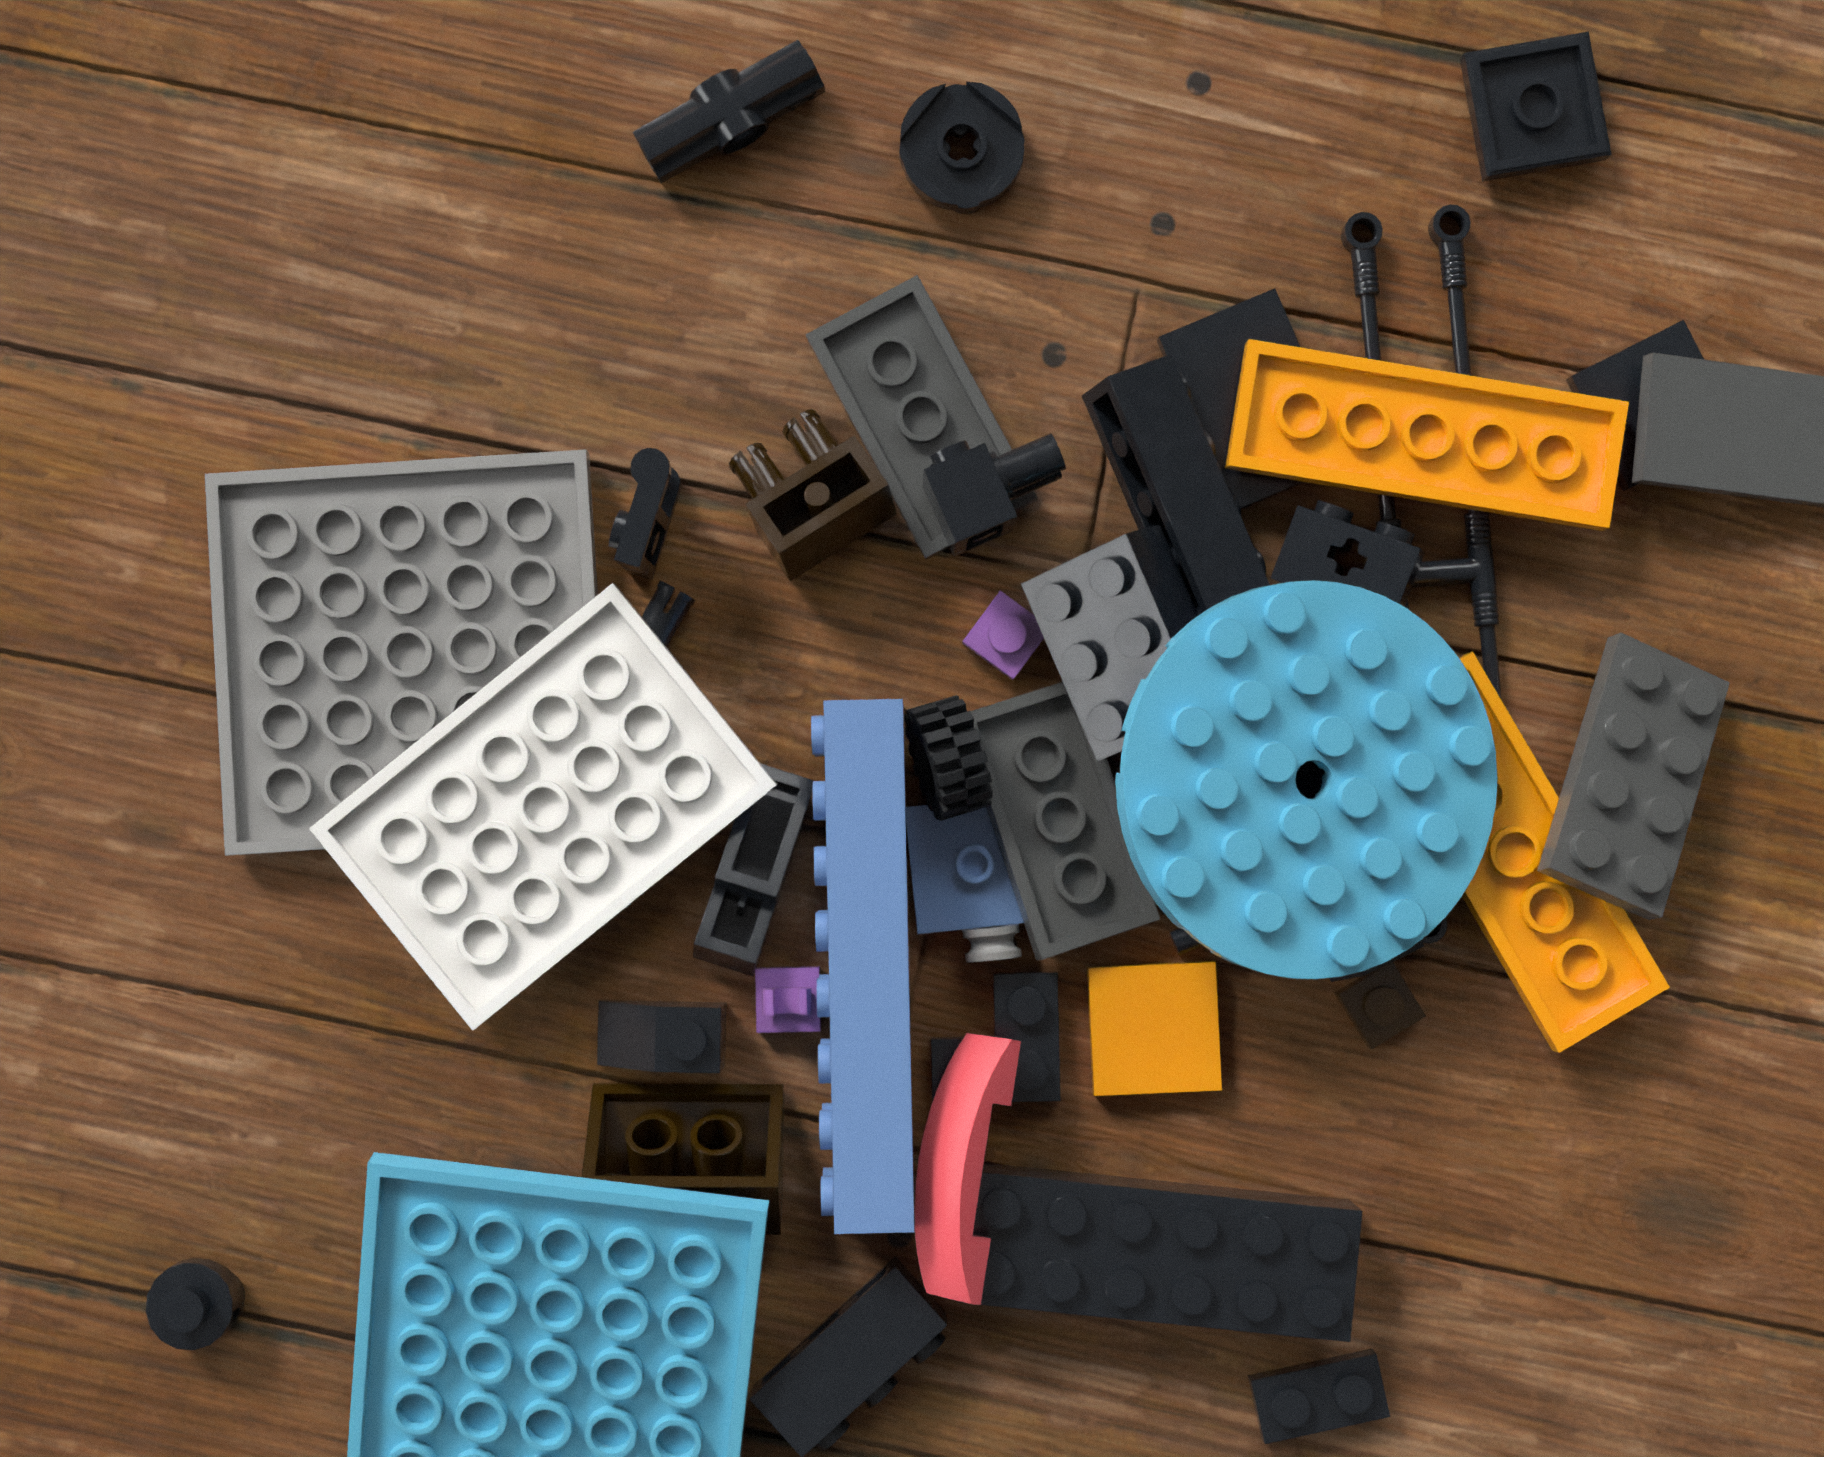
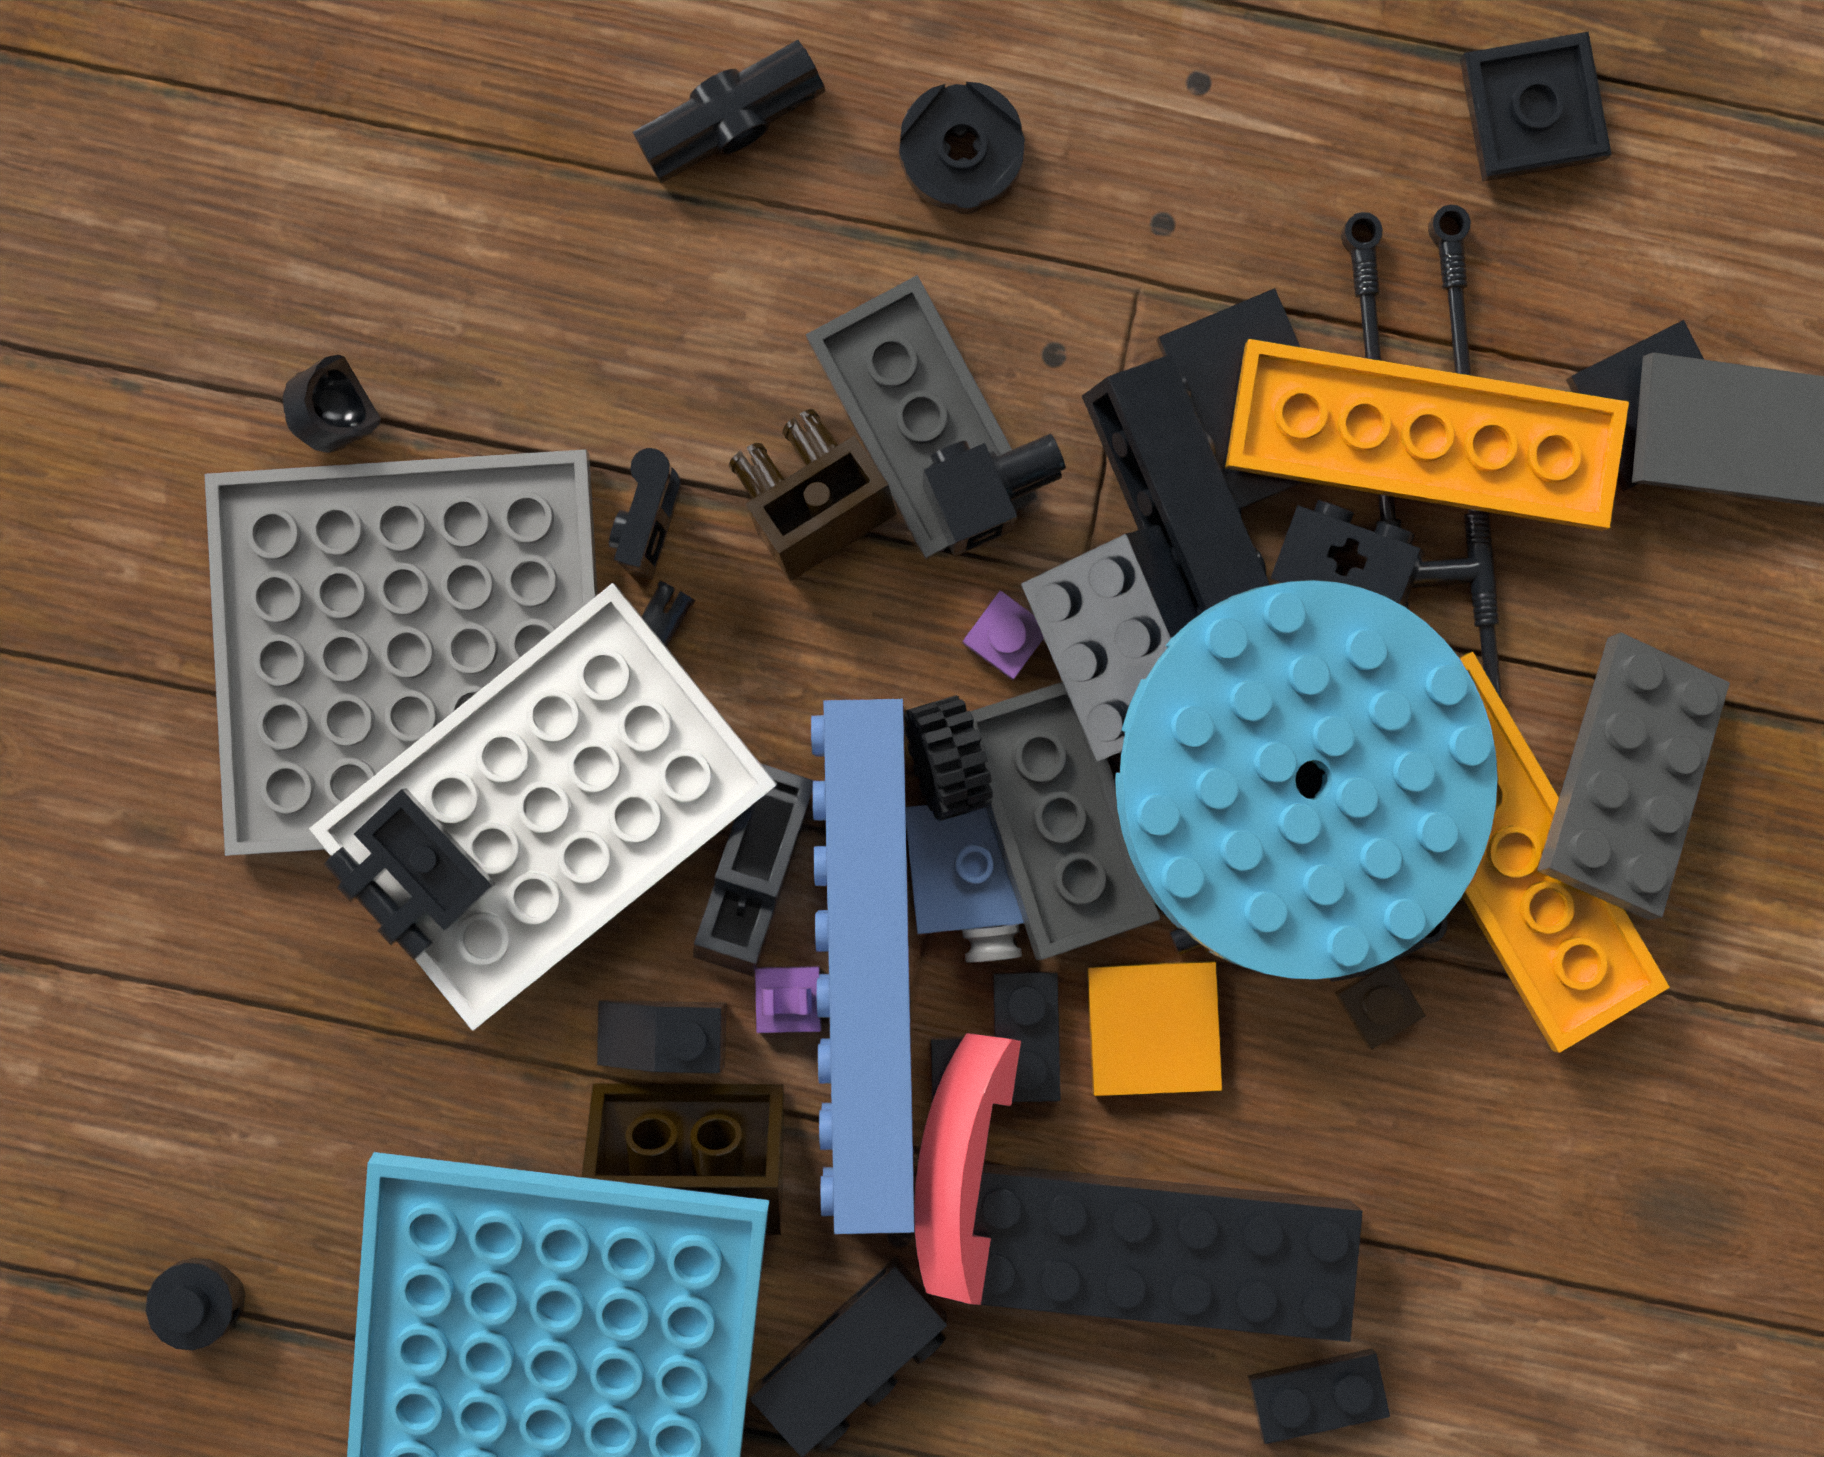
(328, 406): none -> black piece
(423, 860): none -> black plate

